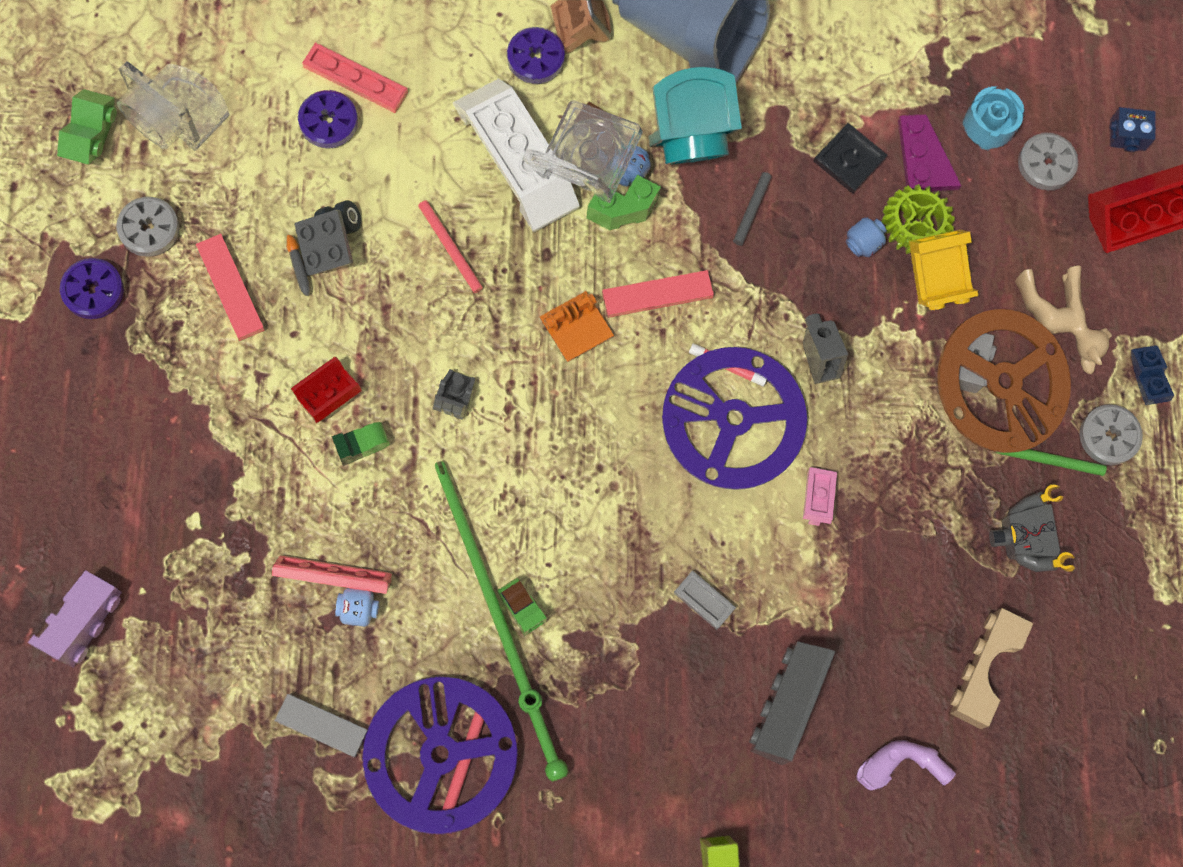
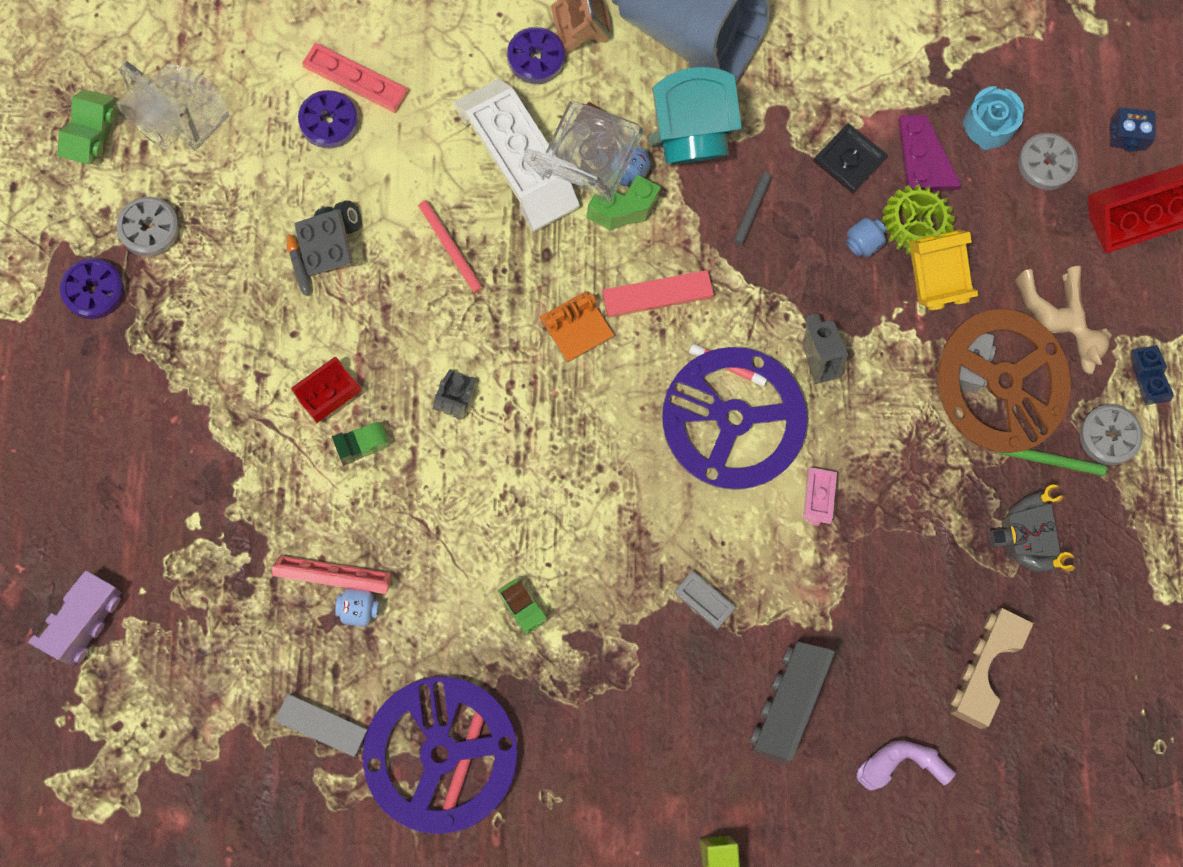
(230, 287): coral tile -> none
(556, 768): bright green bar -> none

